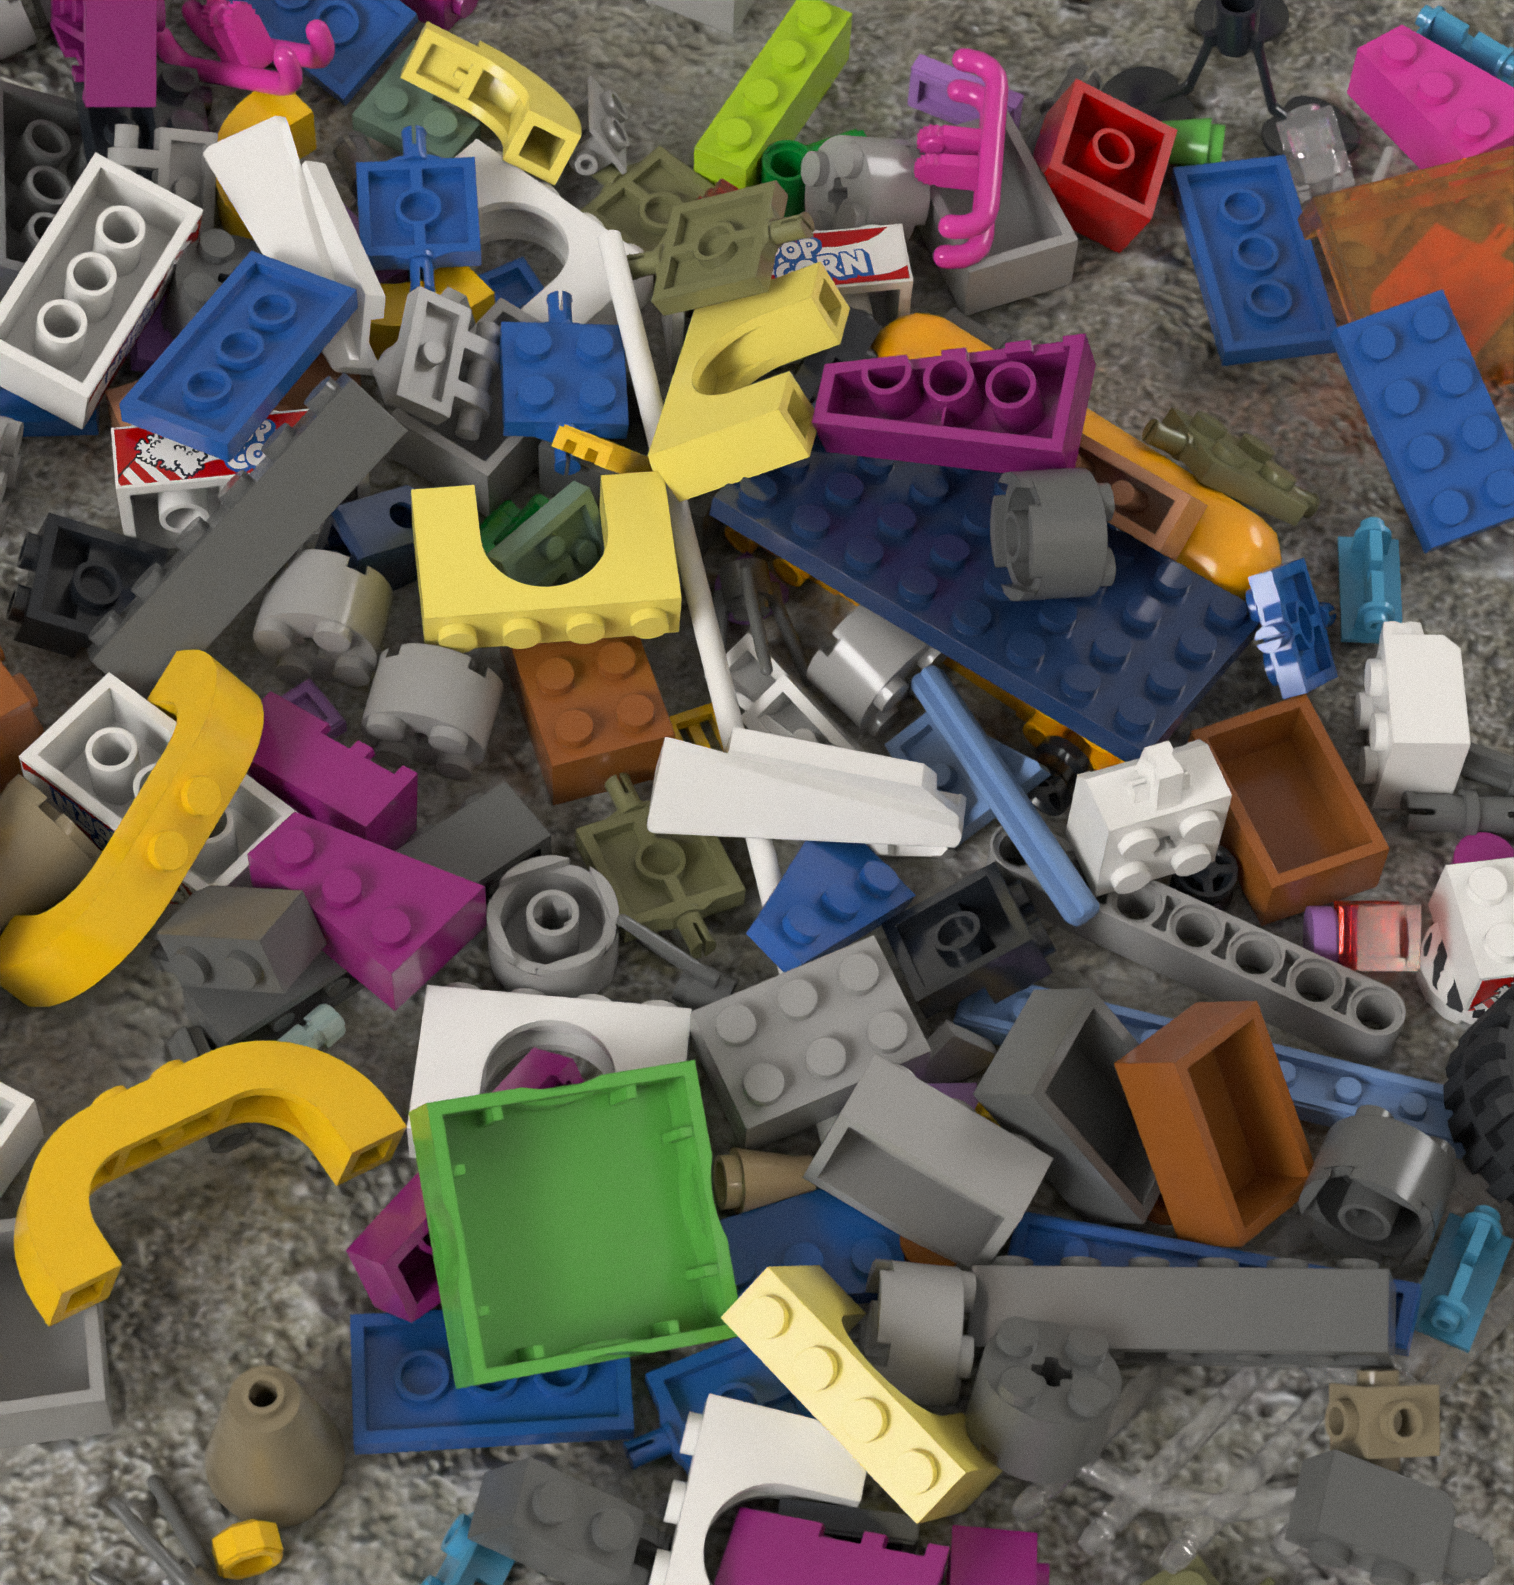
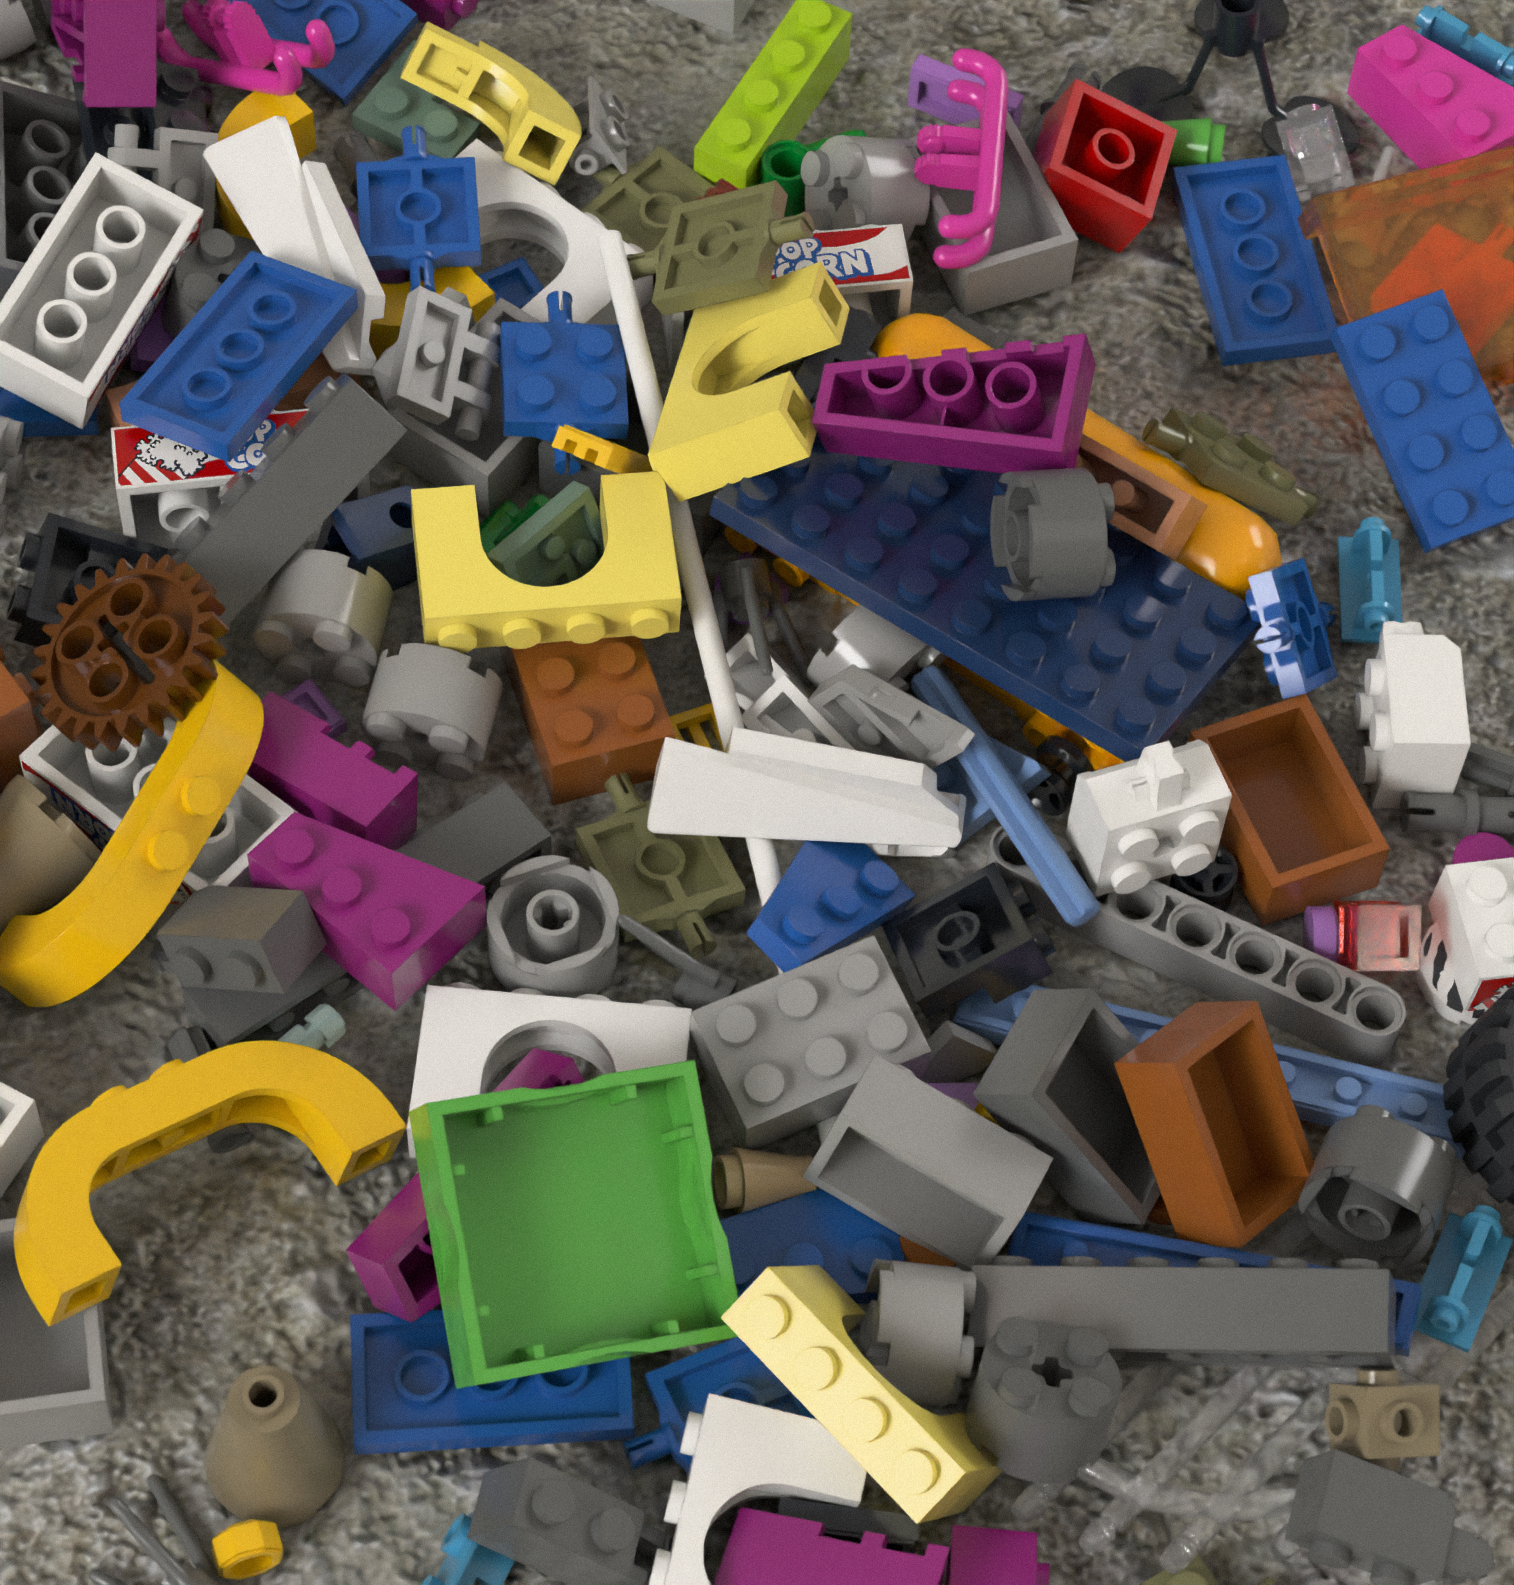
(91, 682): none -> reddish brown gear
(887, 720): none -> light grey wing

